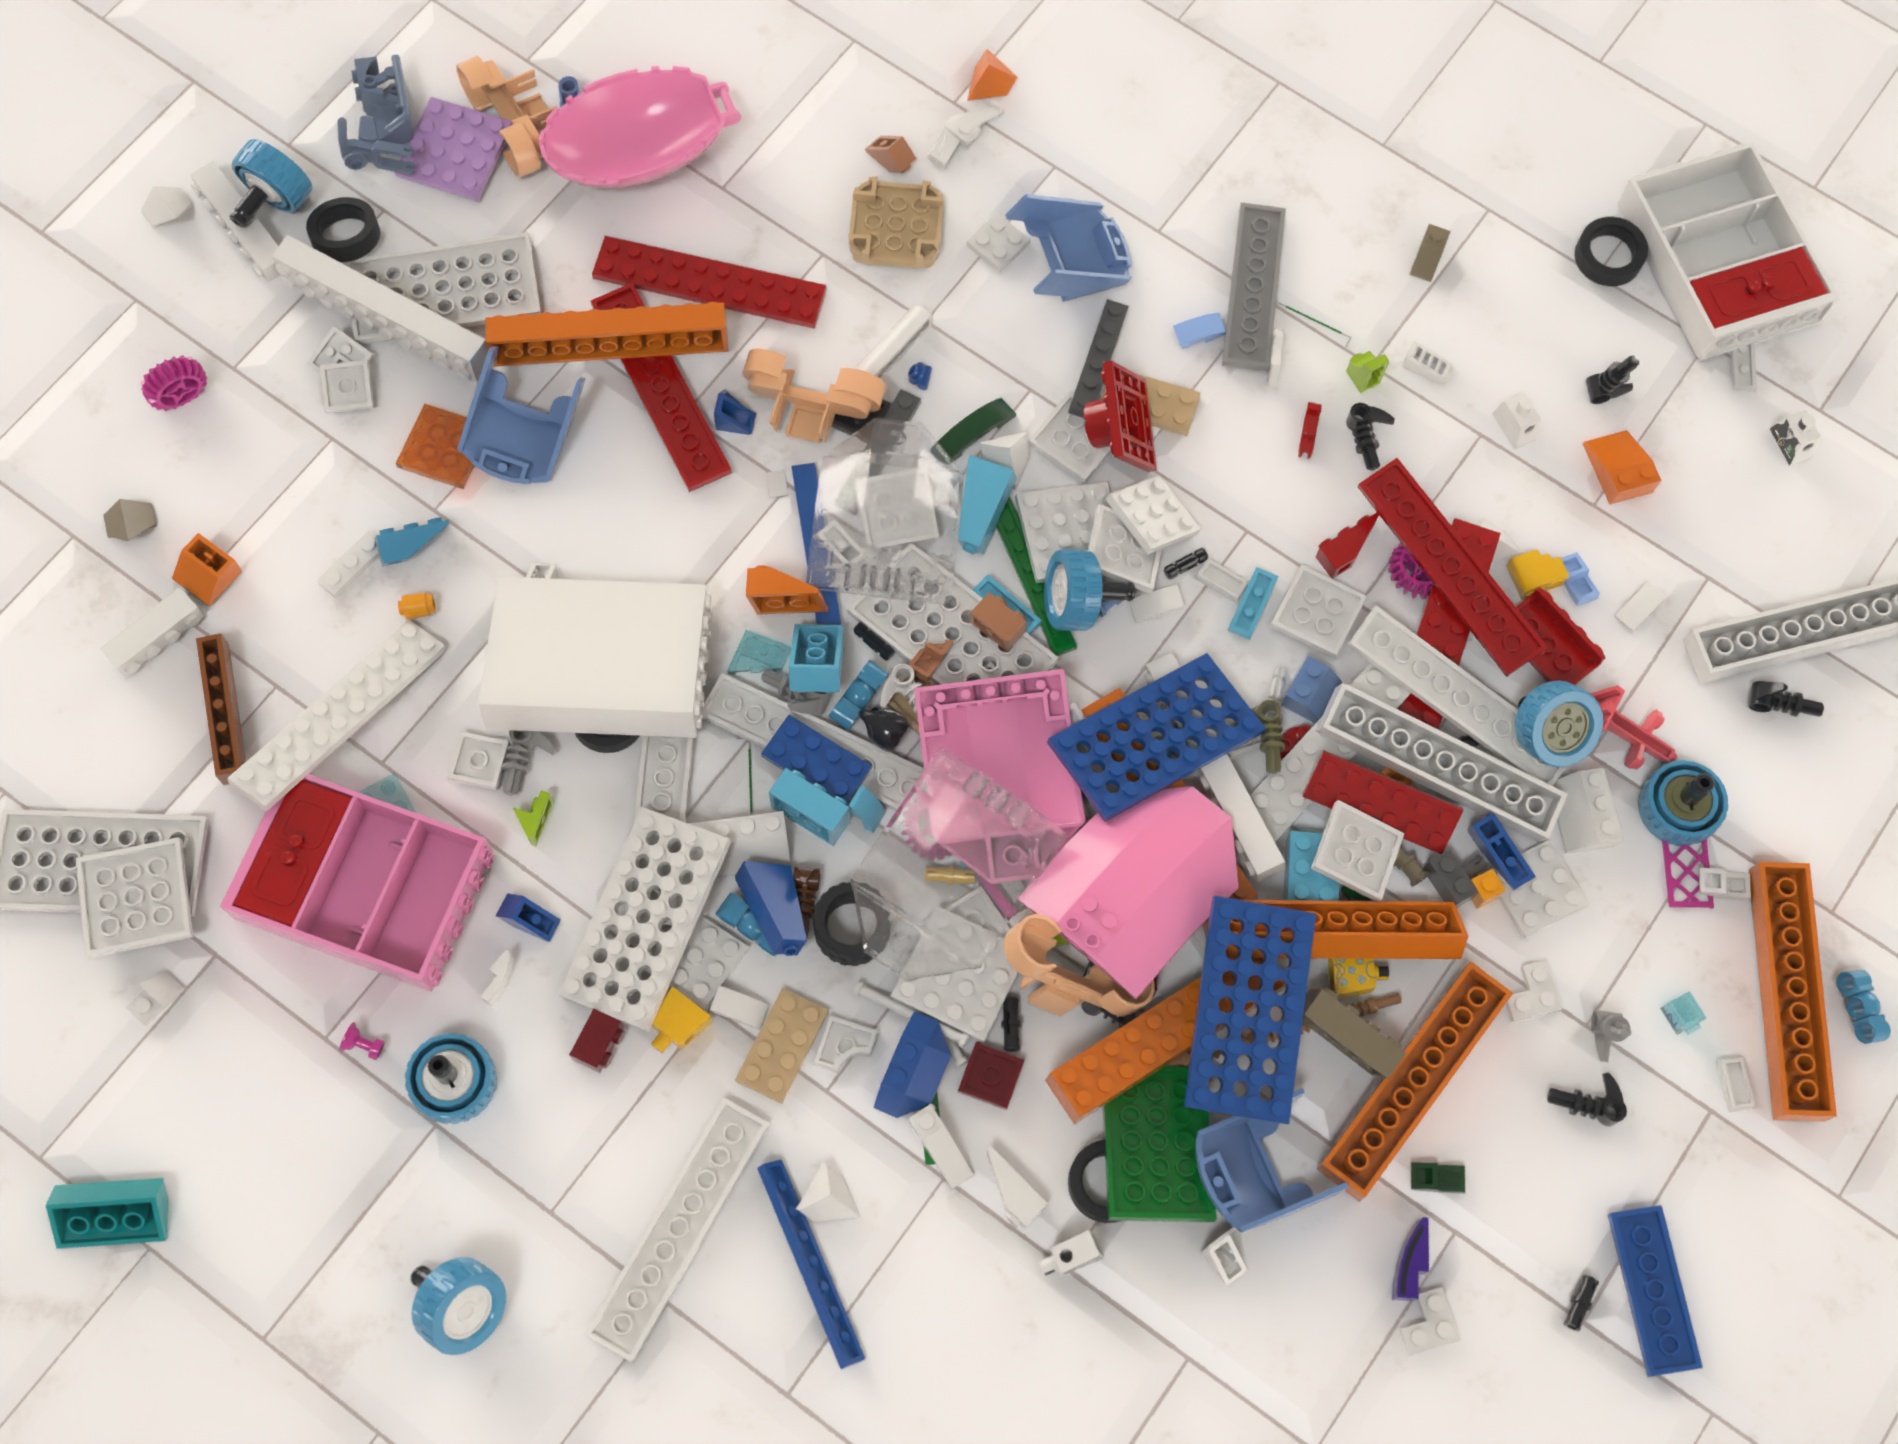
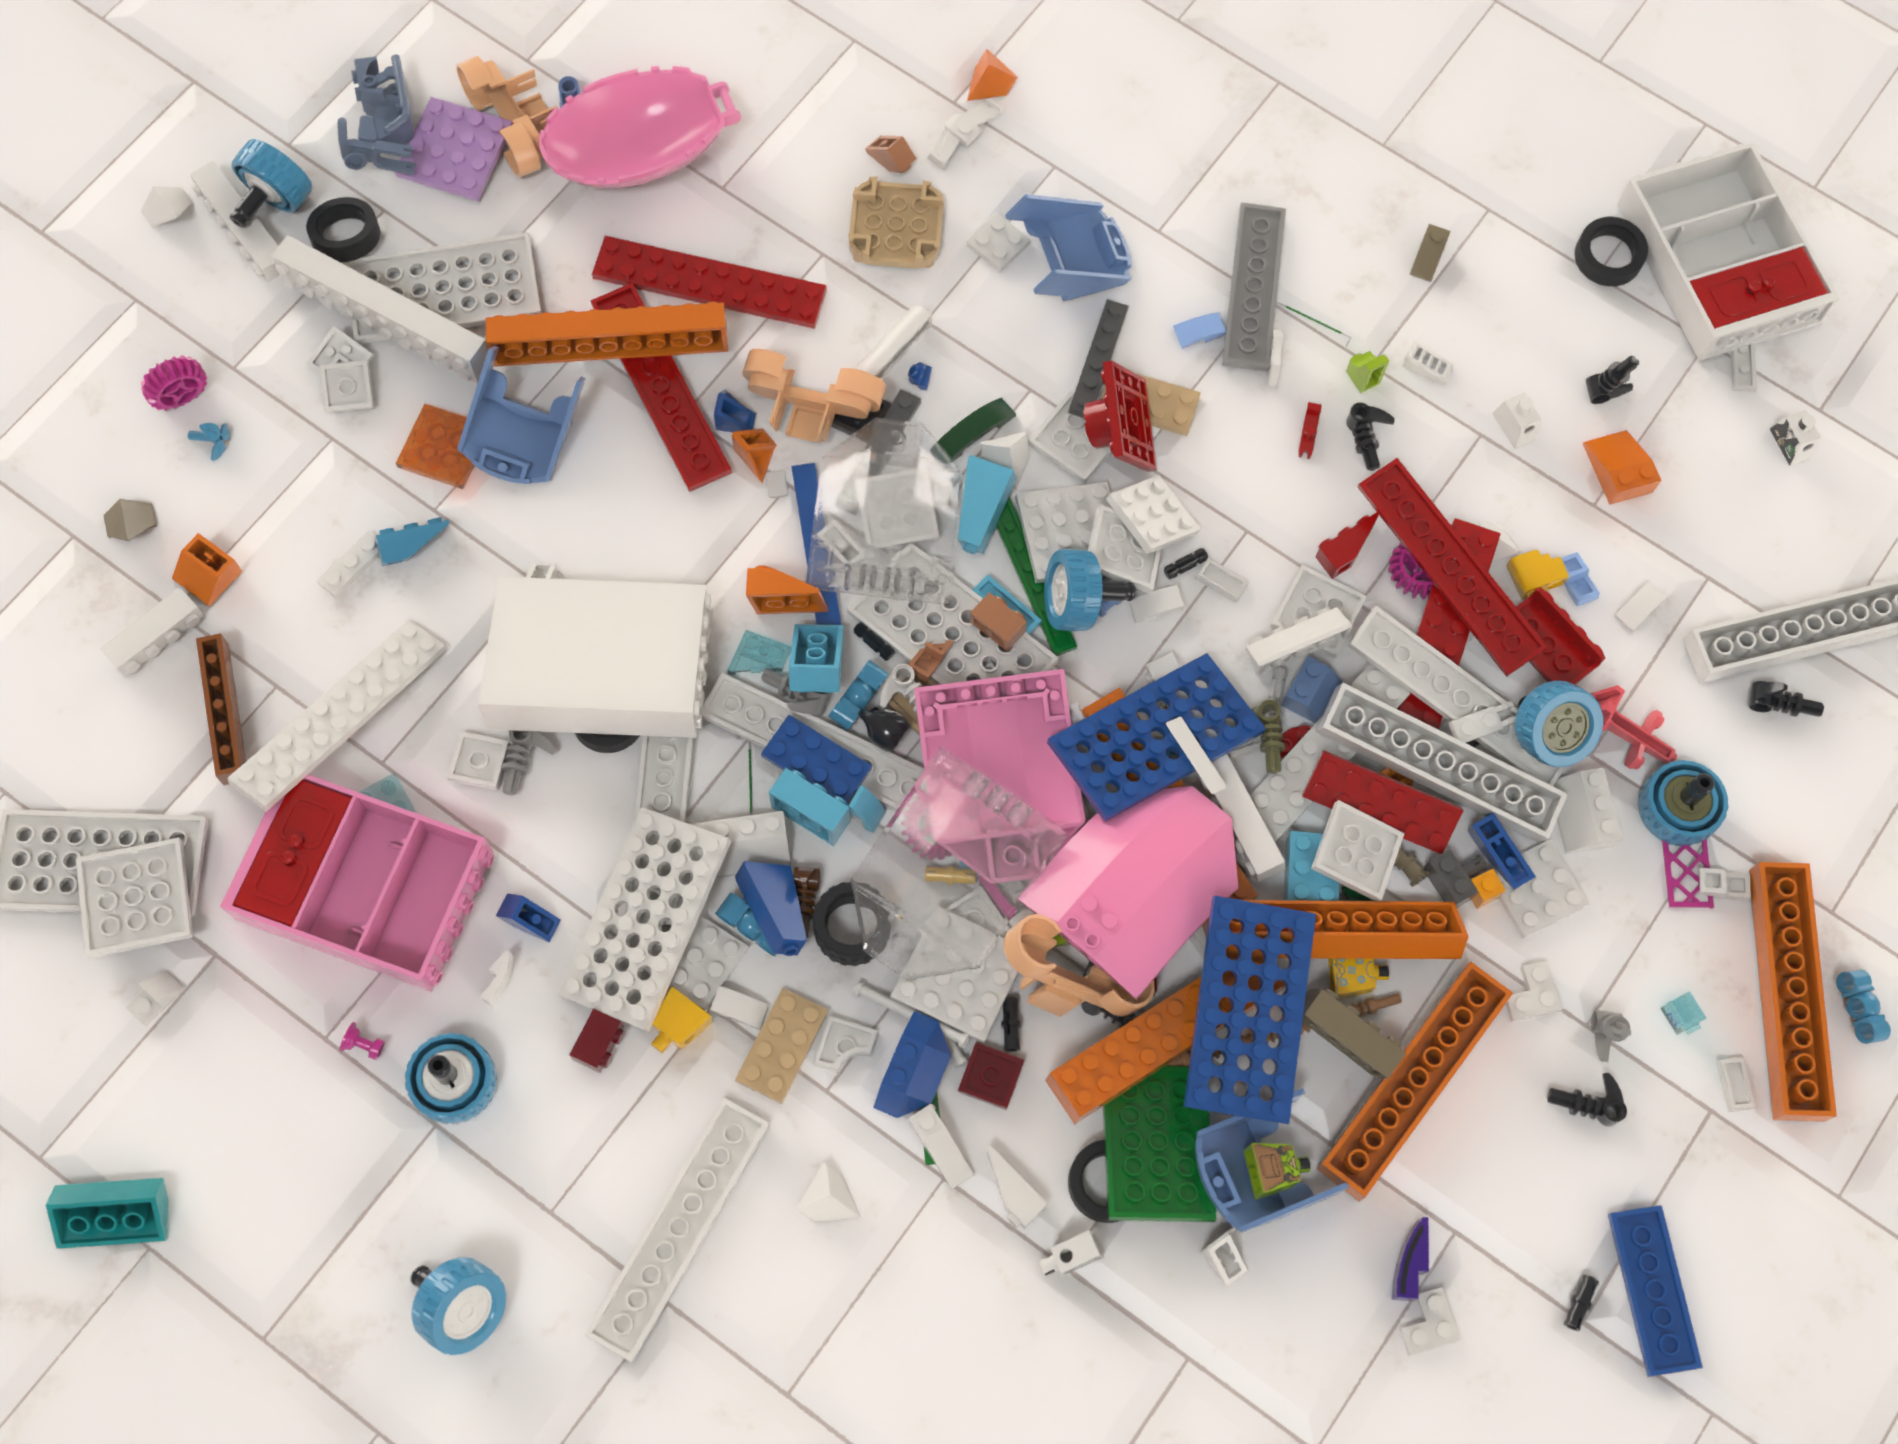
(211, 433): none -> dark azure plant
(416, 605): light orange brick -> none
(534, 822): lime slope -> none
(754, 449): none -> orange slope
(811, 1264): blue plate -> none
(1196, 755): none -> white sticker
(1252, 603): medium azure plate -> none
(1273, 1168): none -> torso
(1297, 641): none -> white slope
(1438, 1178): dark green slope -> none
(1481, 723): none -> white hinge

